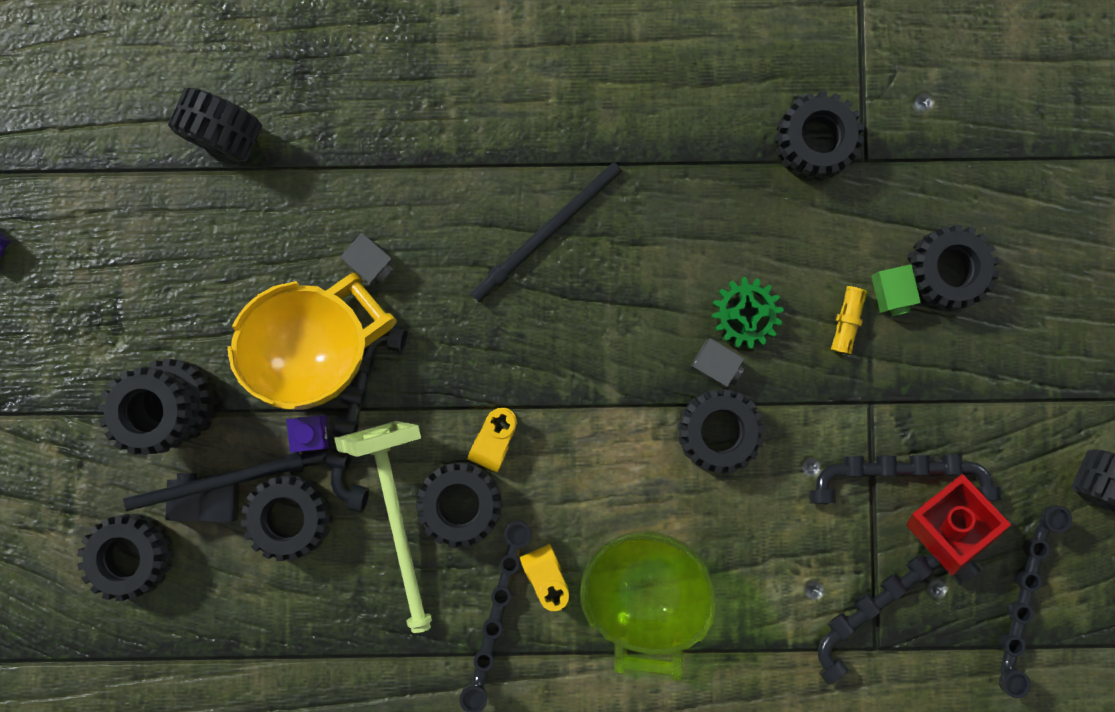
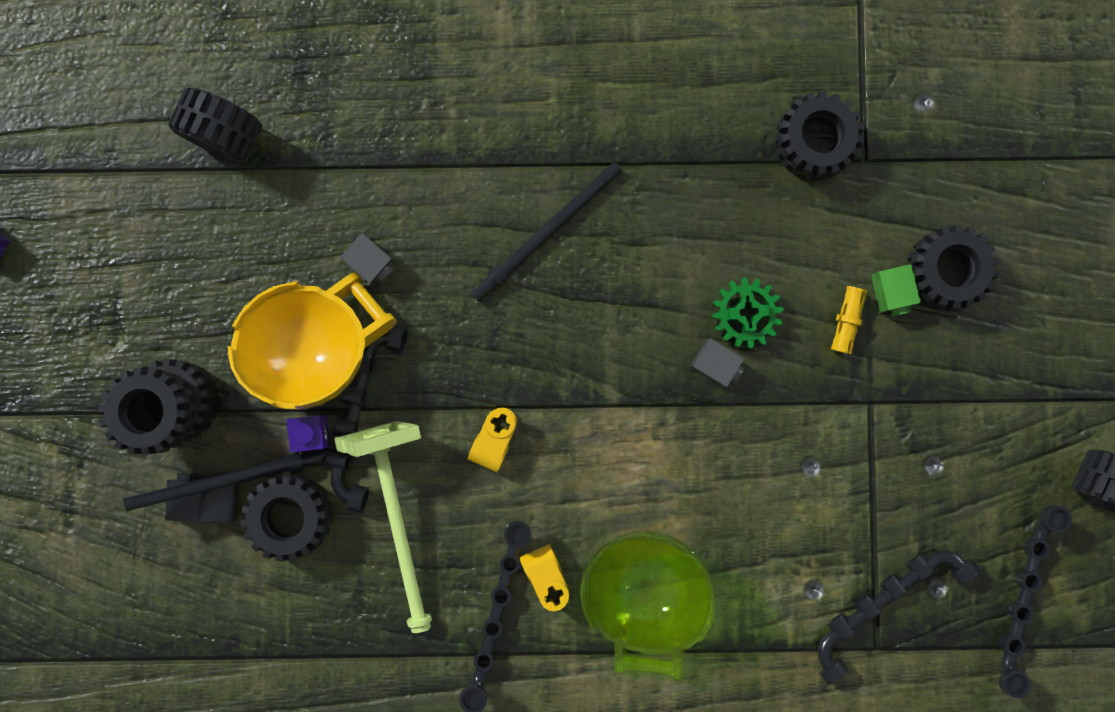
(99, 561): black tyre -> none
(446, 530): black tyre -> none
(748, 437): black tyre -> none
(887, 466): black bar -> none
(957, 524): red brick -> none

